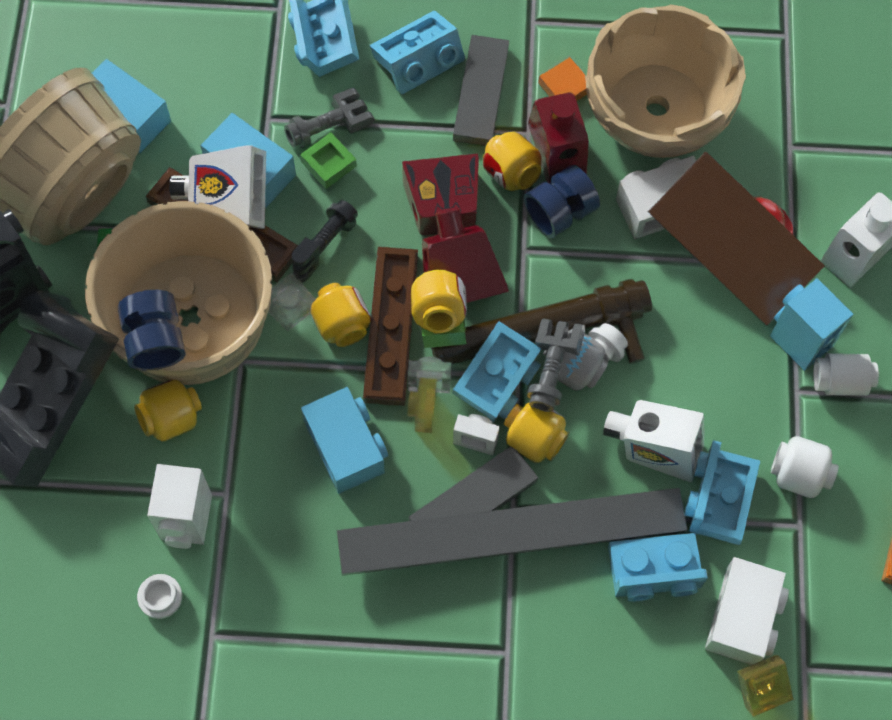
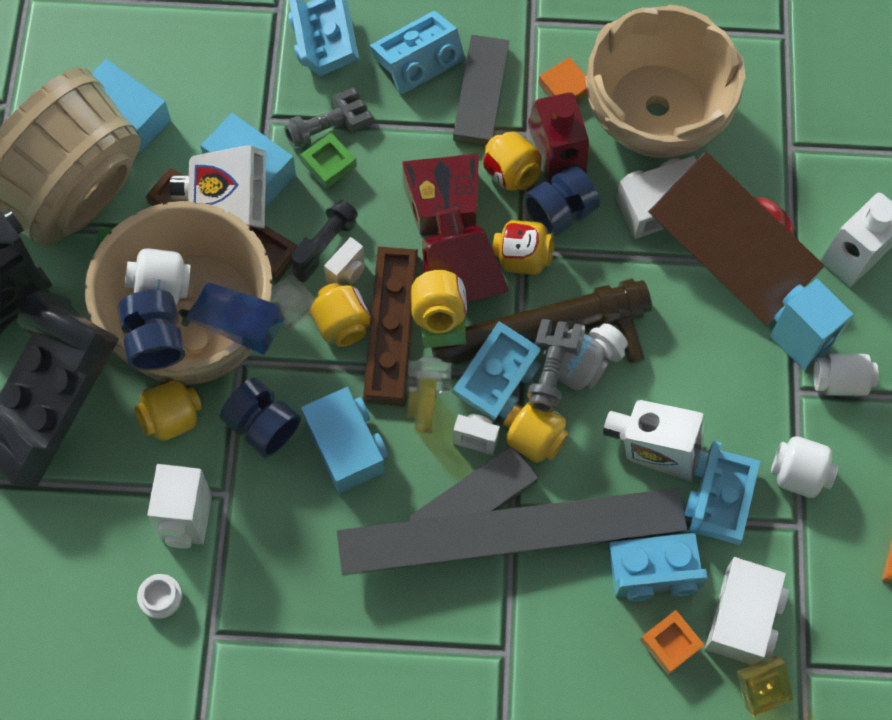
(160, 271): none -> white head
(237, 316): none -> clear blue slope
(265, 422): none -> dark blue wheel
(345, 264): none -> white plate
(524, 247): none -> head
(672, 642): none -> orange plate

